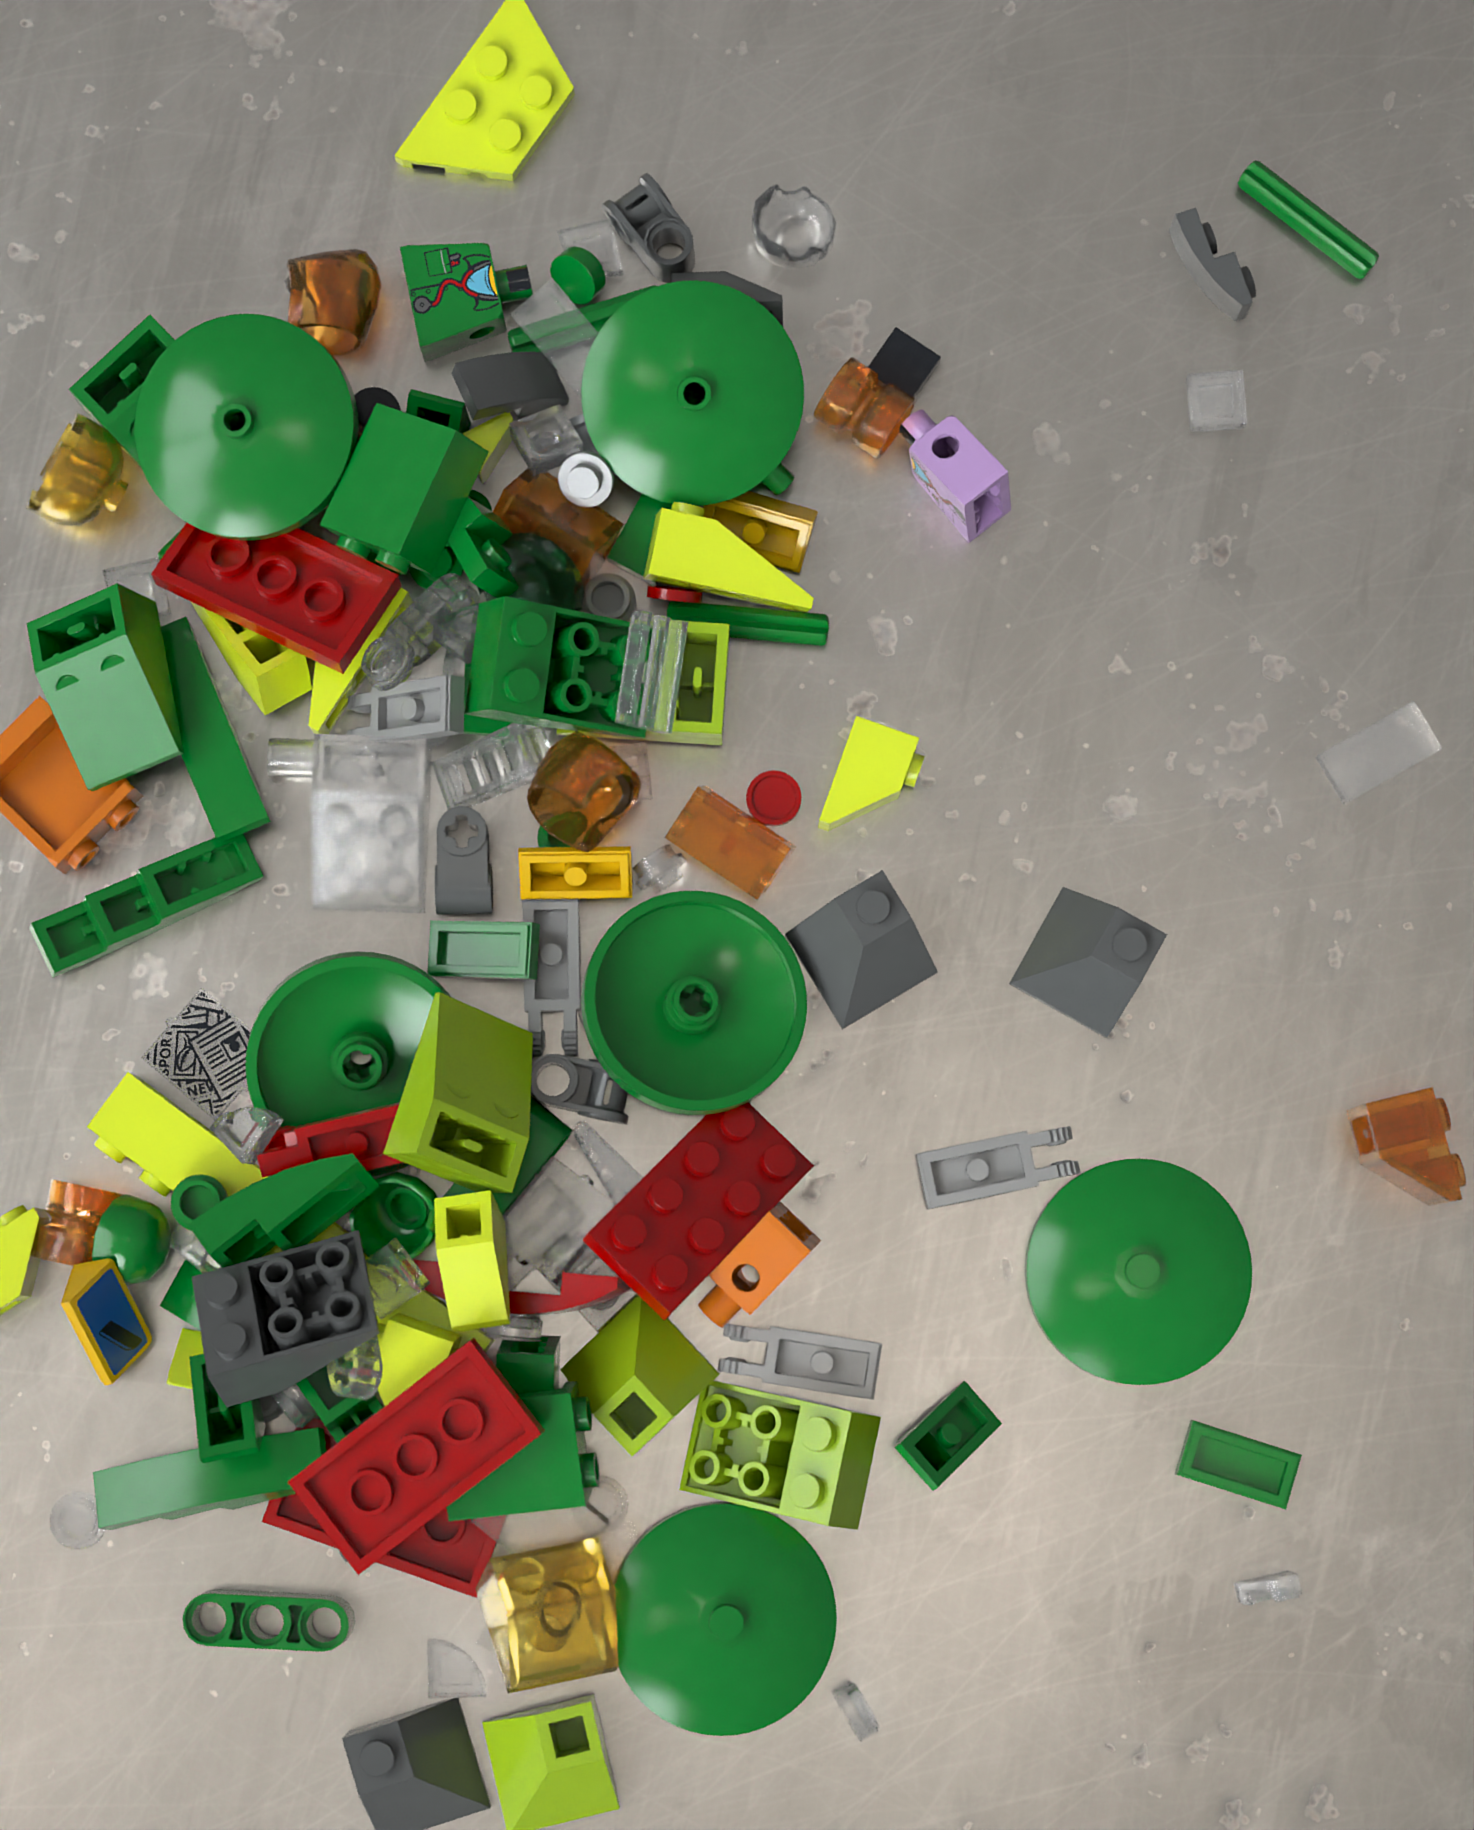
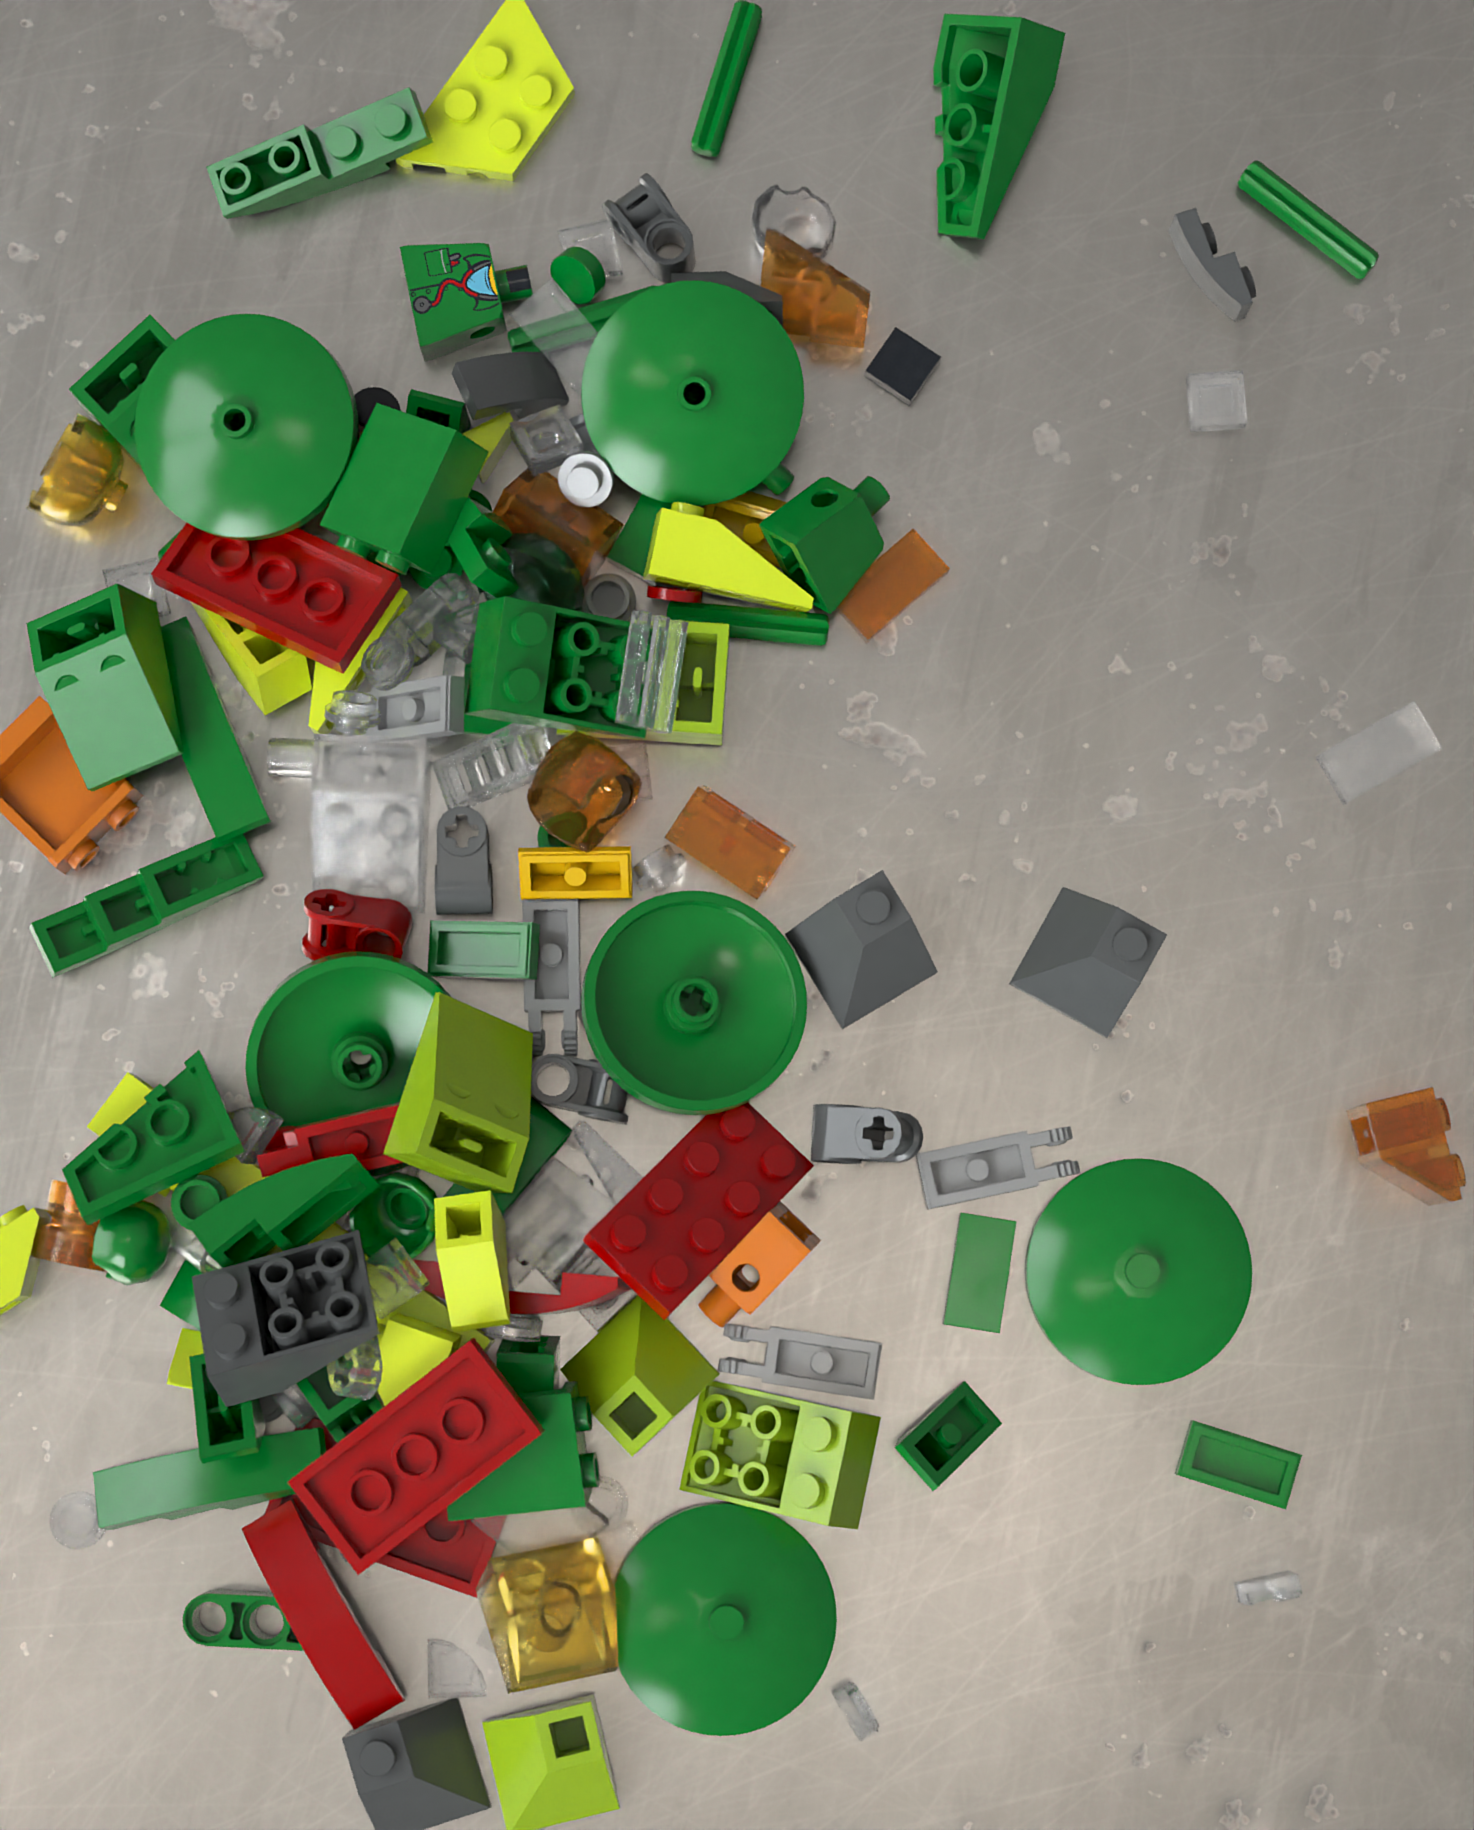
(105, 1318): slope -> none
(161, 1144): none -> green wing
(203, 1054): clear piece -> none
(320, 160): none -> green slope
(321, 1615): none -> red slope
(334, 297): clear orange piece -> none
(352, 712): none -> clear plate
(354, 924): none -> red piece
(726, 78): none -> green axle
(773, 798): red piece -> none
(814, 294): none -> clear orange slope
(827, 537): none -> green torso
(858, 1134): none -> piece
(864, 407): clear orange wheel -> none
(870, 772): neon yellow slope -> none
(892, 585): none -> clear orange tile
(957, 472): lavender torso -> none
(979, 1272): none -> green tile
(993, 93): none -> green wedge

